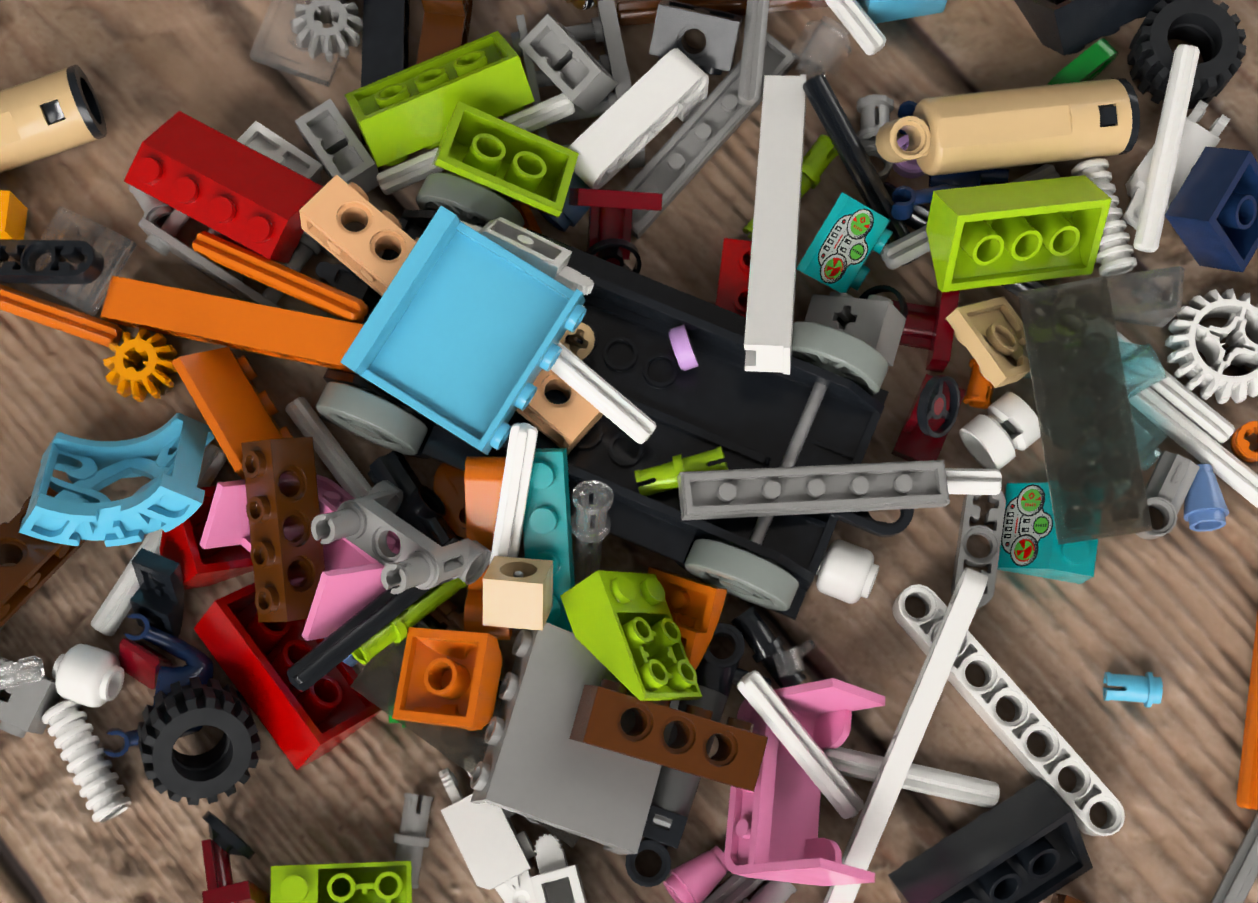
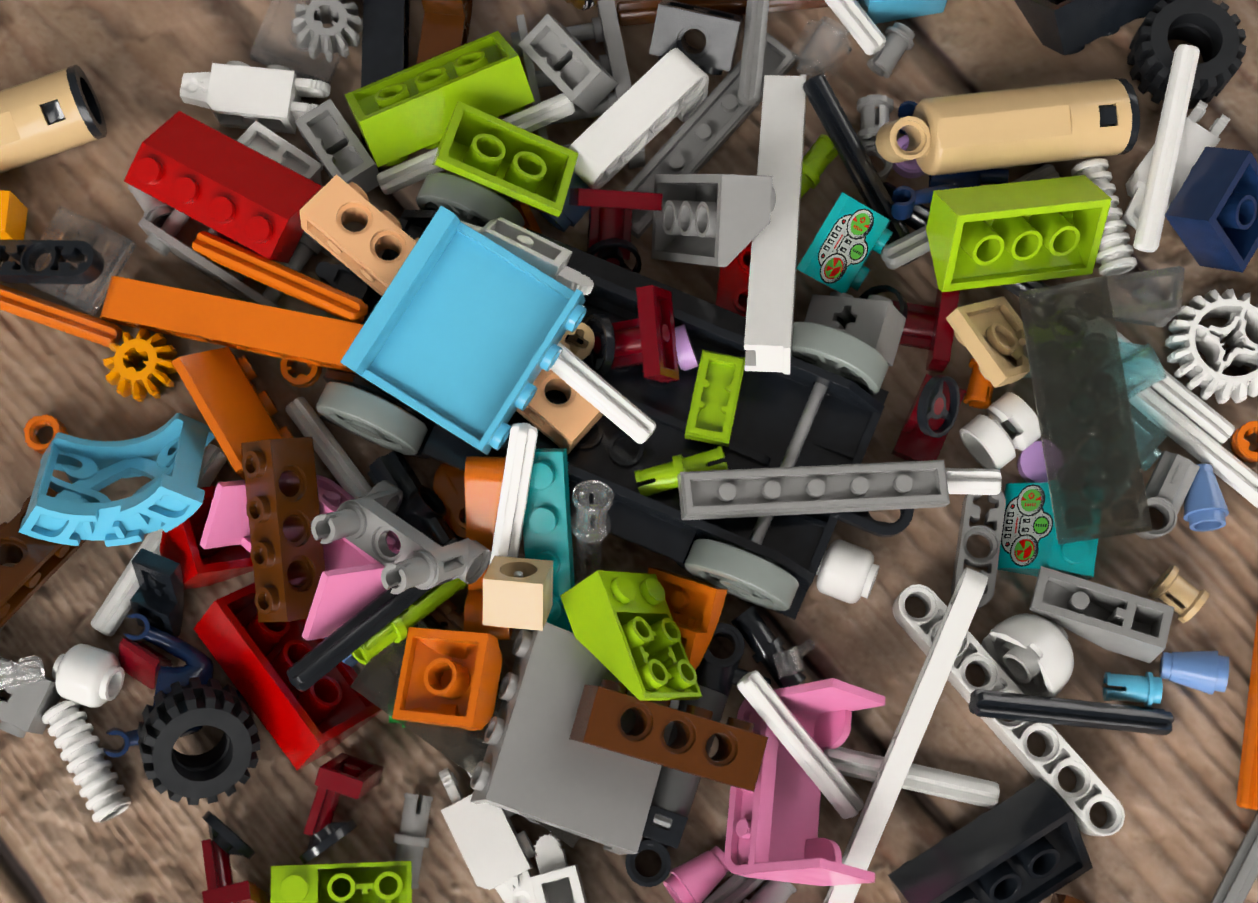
(35, 424): none -> orange axle
(250, 94): none -> white hinge
(301, 380): none -> orange bush
(338, 776): none -> dark red piece
(638, 341): none -> dark red piece
(709, 216): none -> light grey slope
(715, 398): none -> lime plate
(898, 40): none -> light grey pin
(1032, 464): none -> lavender tile
(1032, 653): none -> white cylinder
(1070, 712): none -> black axle
(1087, 64): green beam -> none
(1103, 614): none -> light grey slope
(1178, 593): none -> tan bush
(1196, 669): none -> medium blue cone

